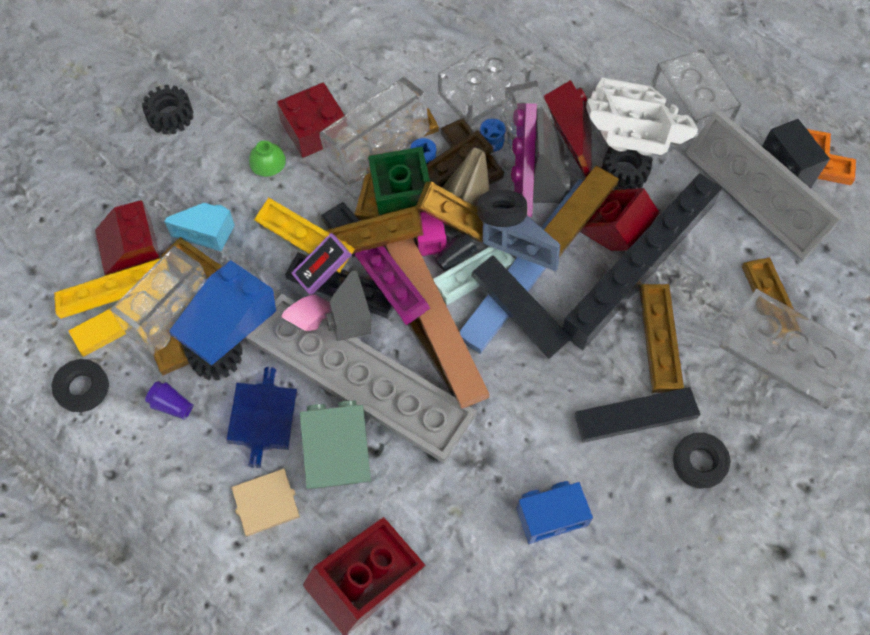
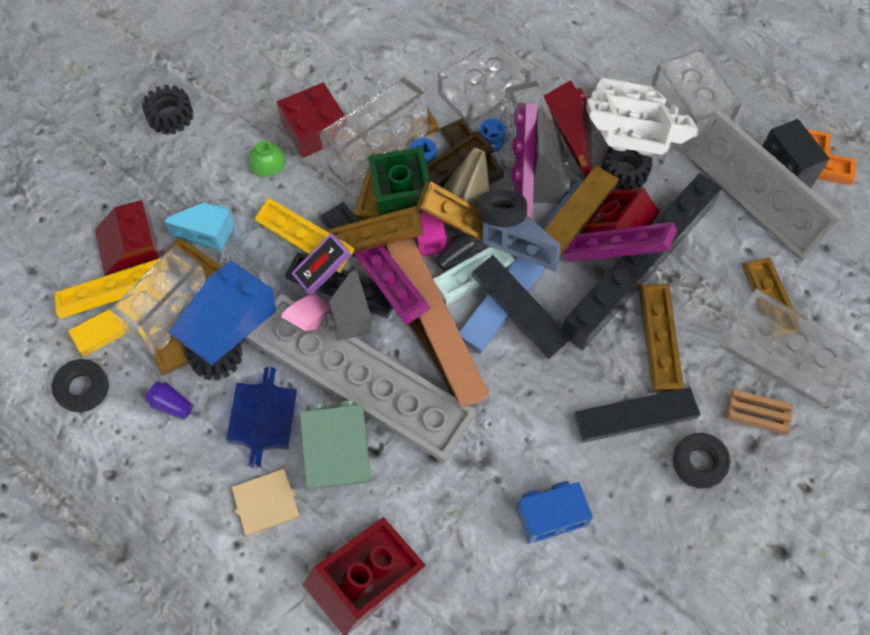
(621, 242): none -> magenta plate
(752, 399): none -> medium nougat tile

